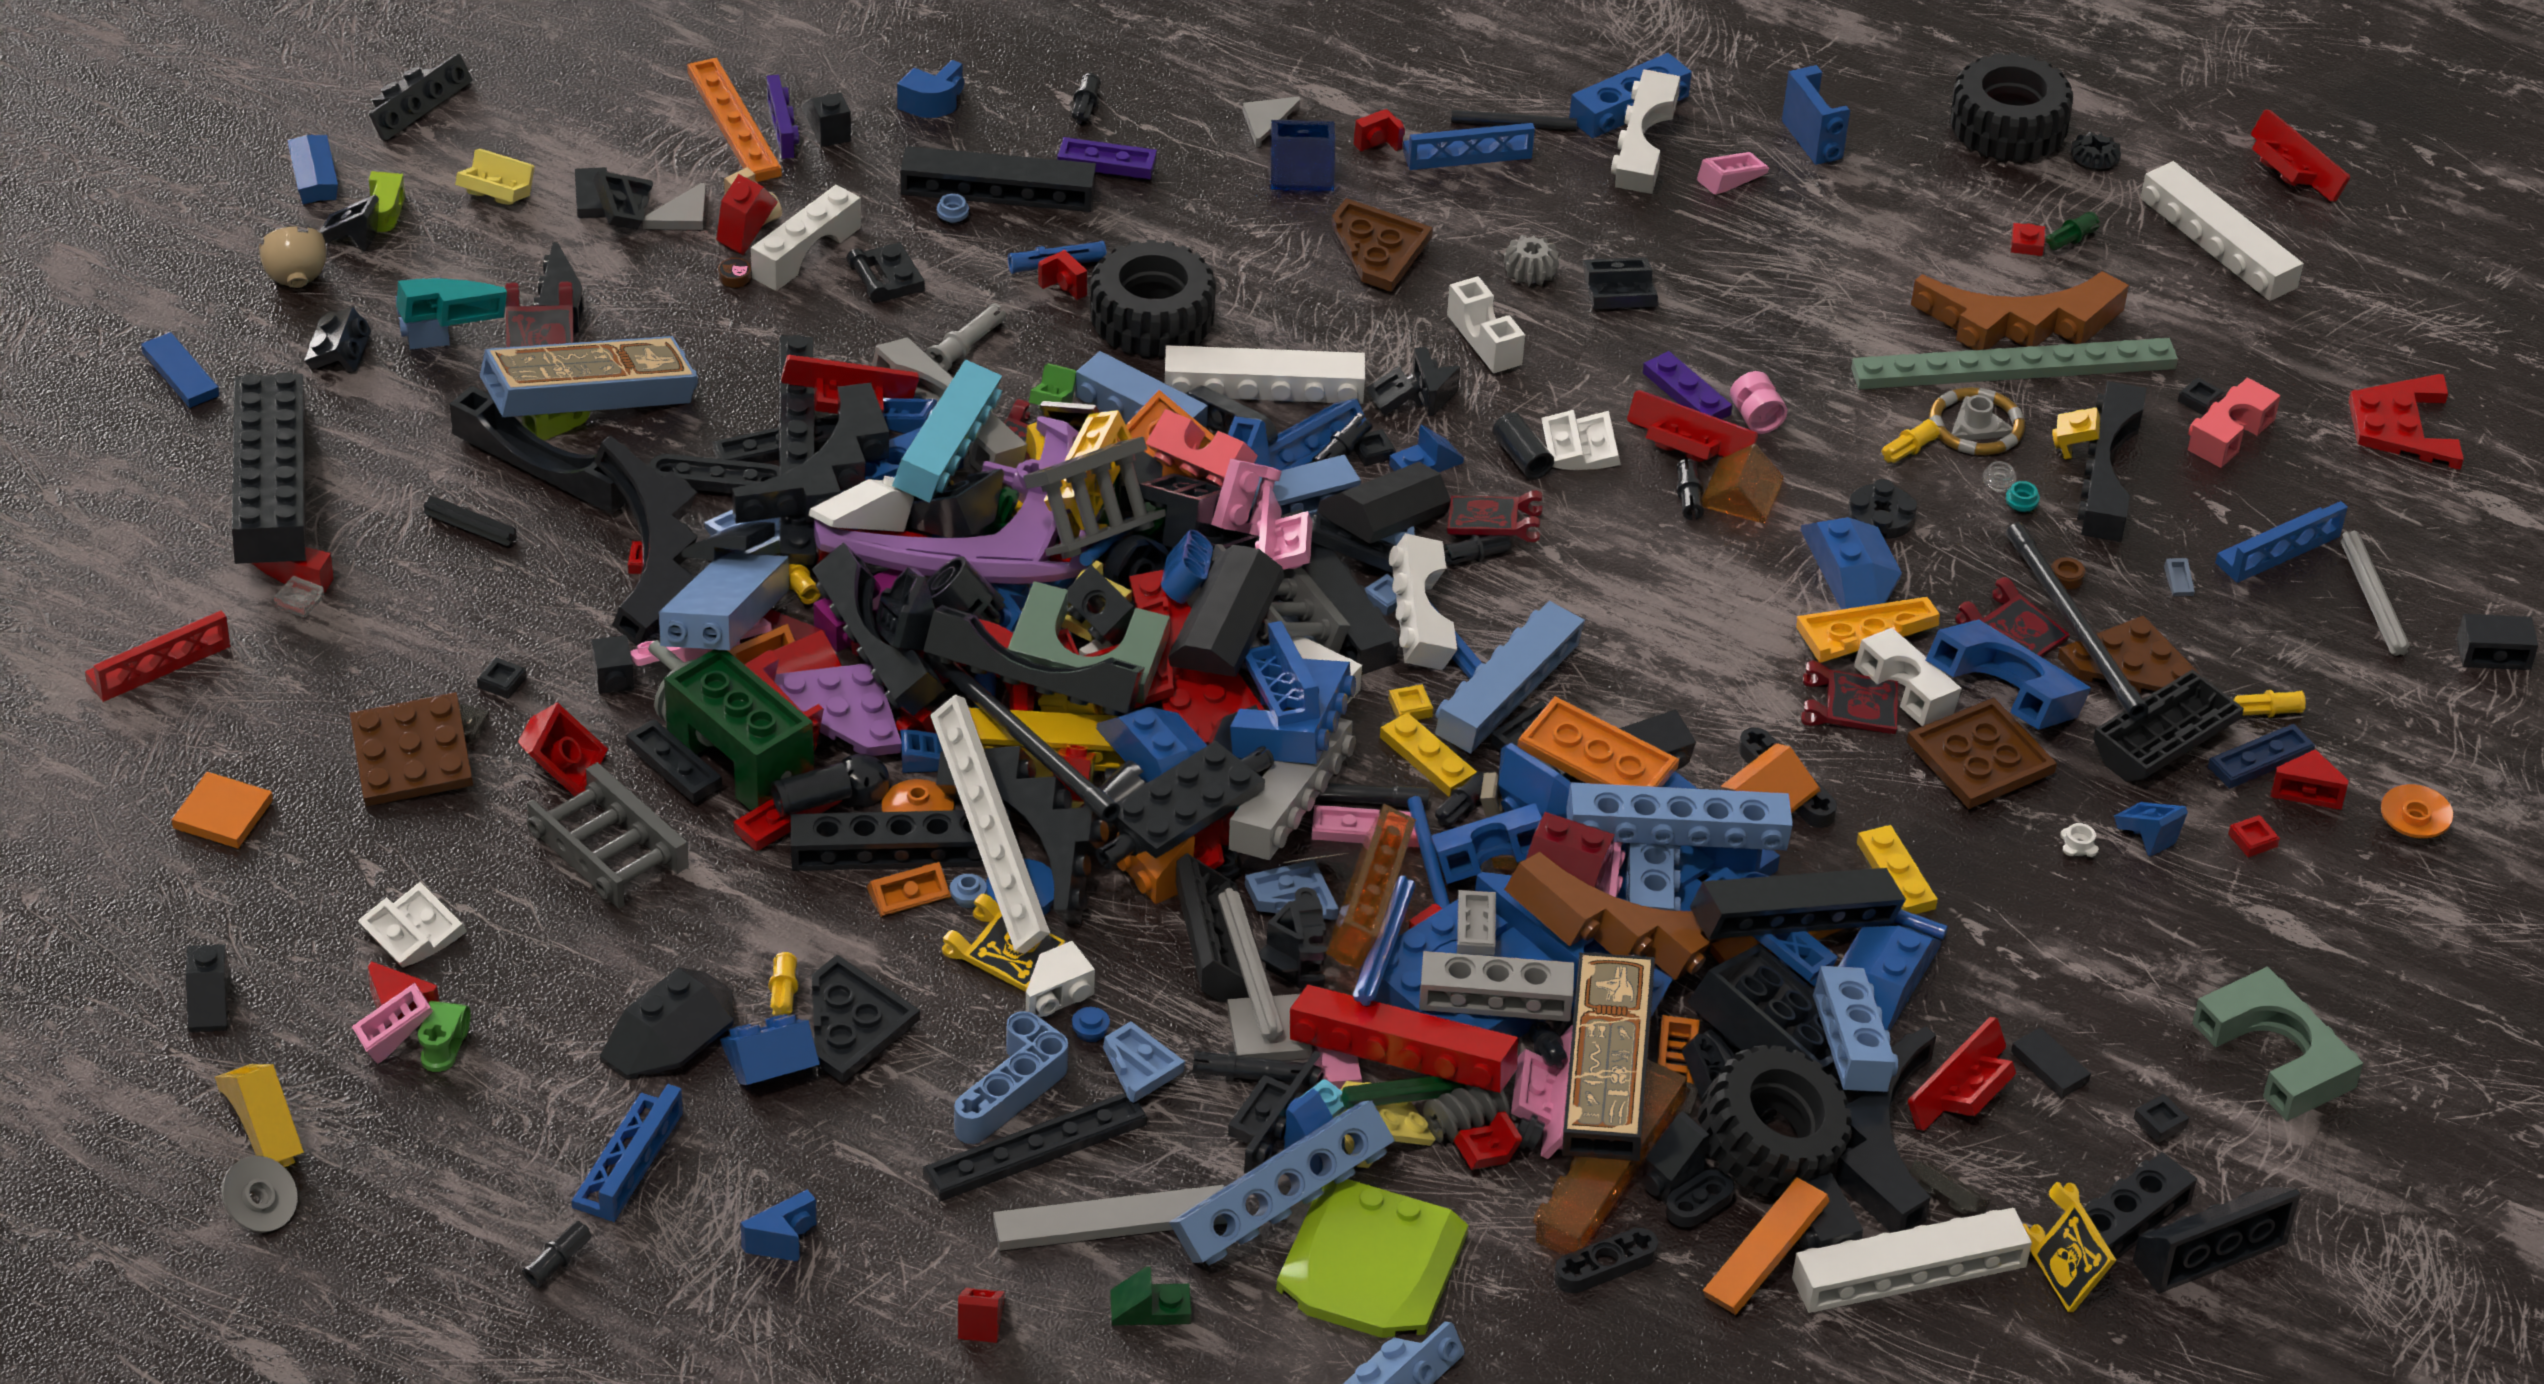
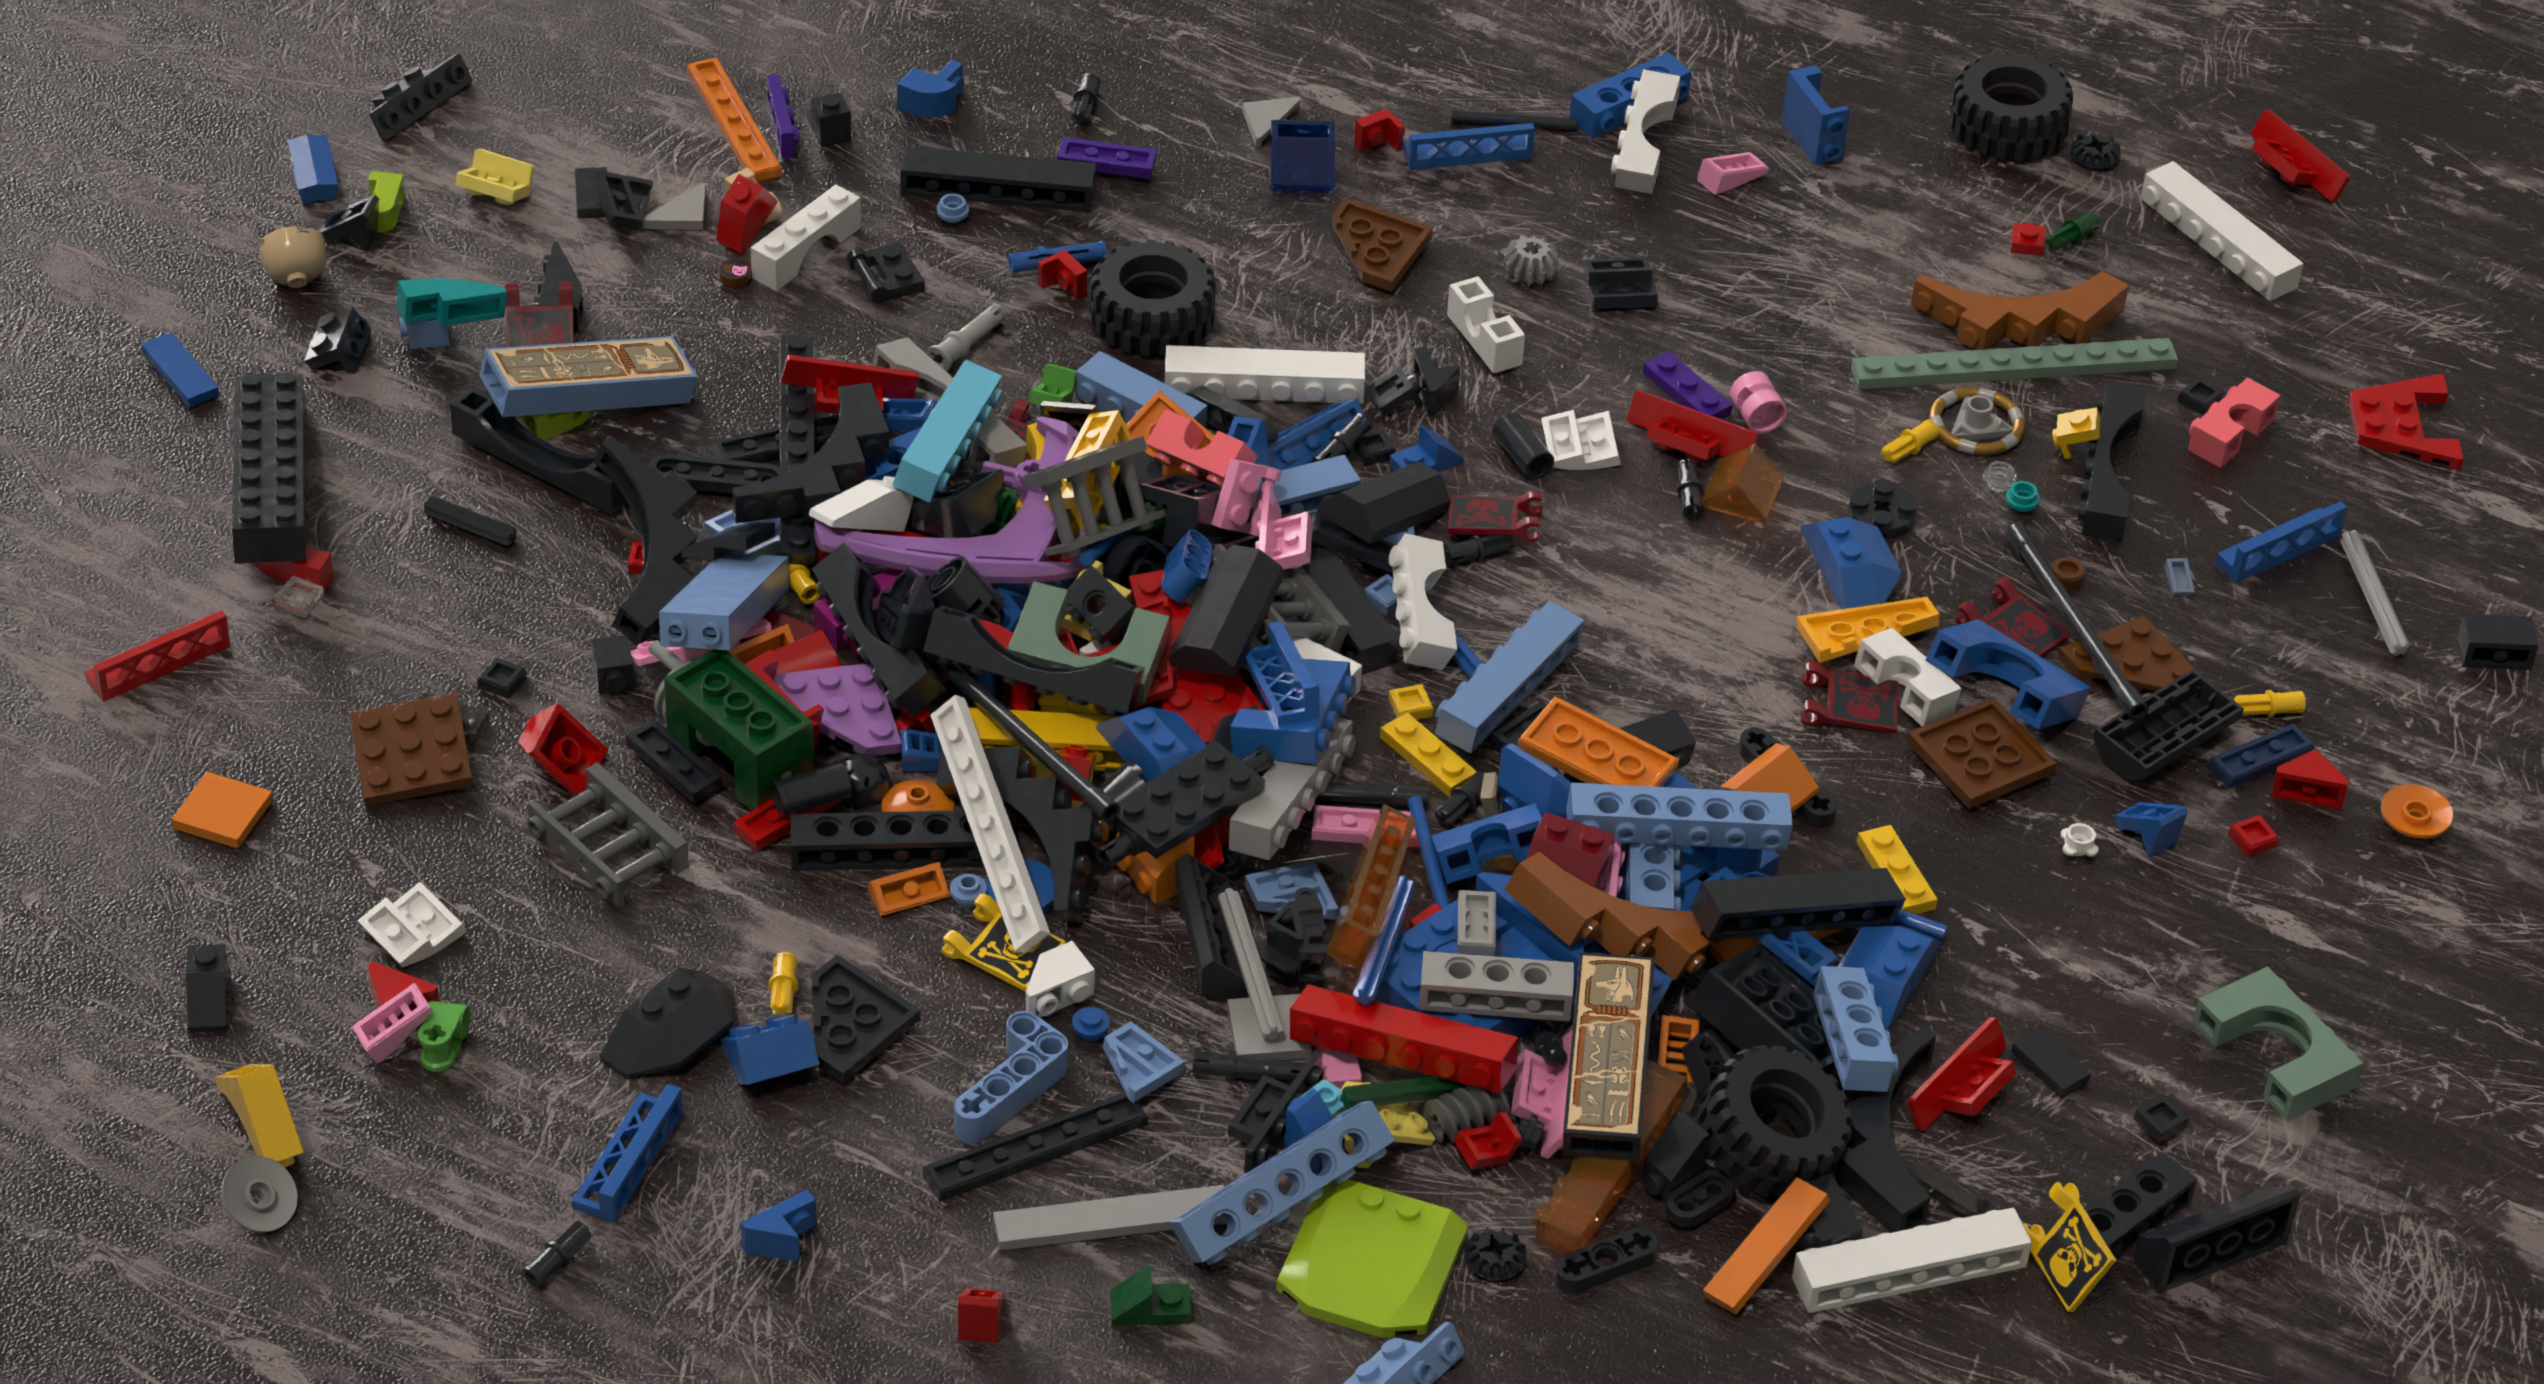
(1486, 1263): none -> black gear

